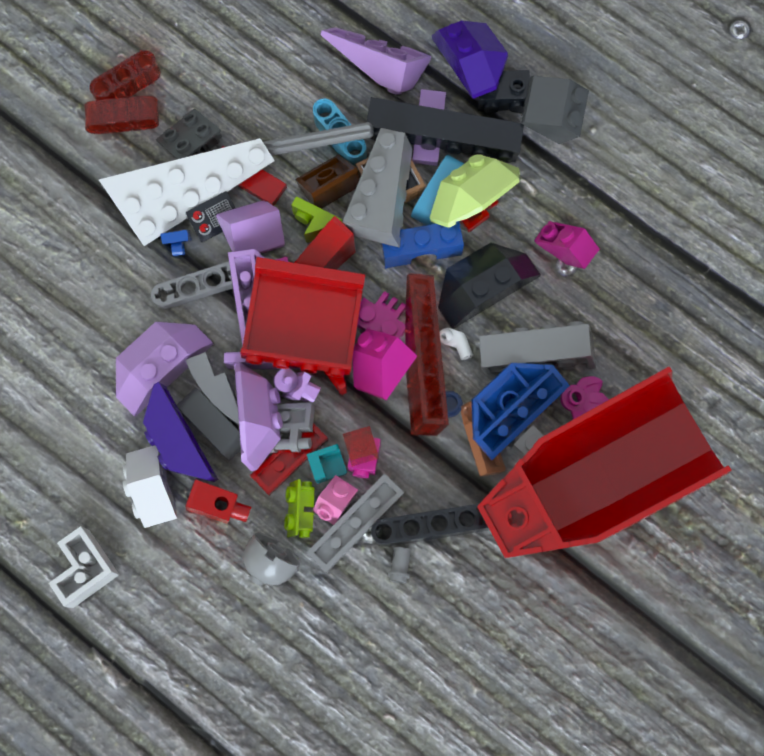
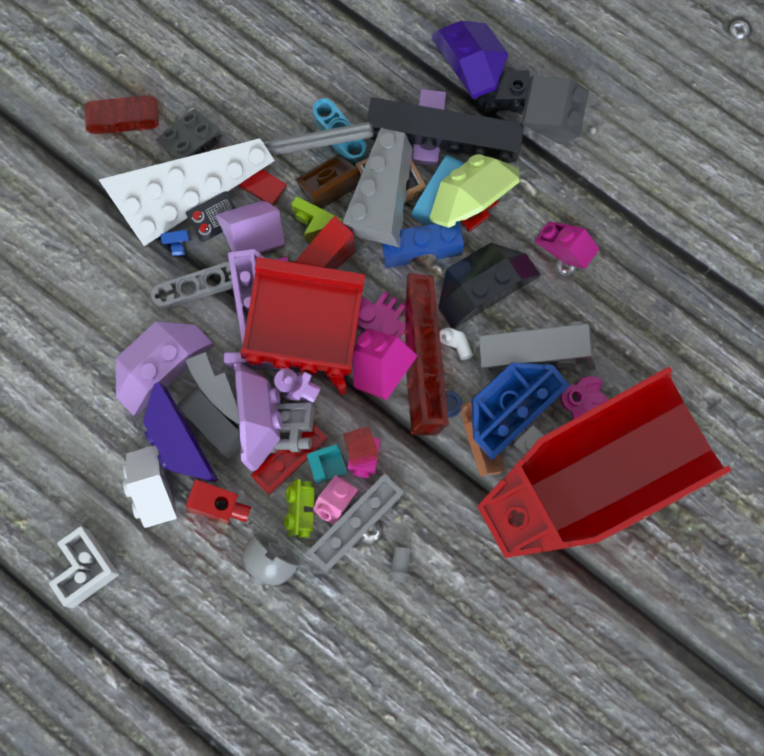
(129, 68): clear red beam -> none
(387, 66): lavender wedge -> none
(426, 532): black beam -> none

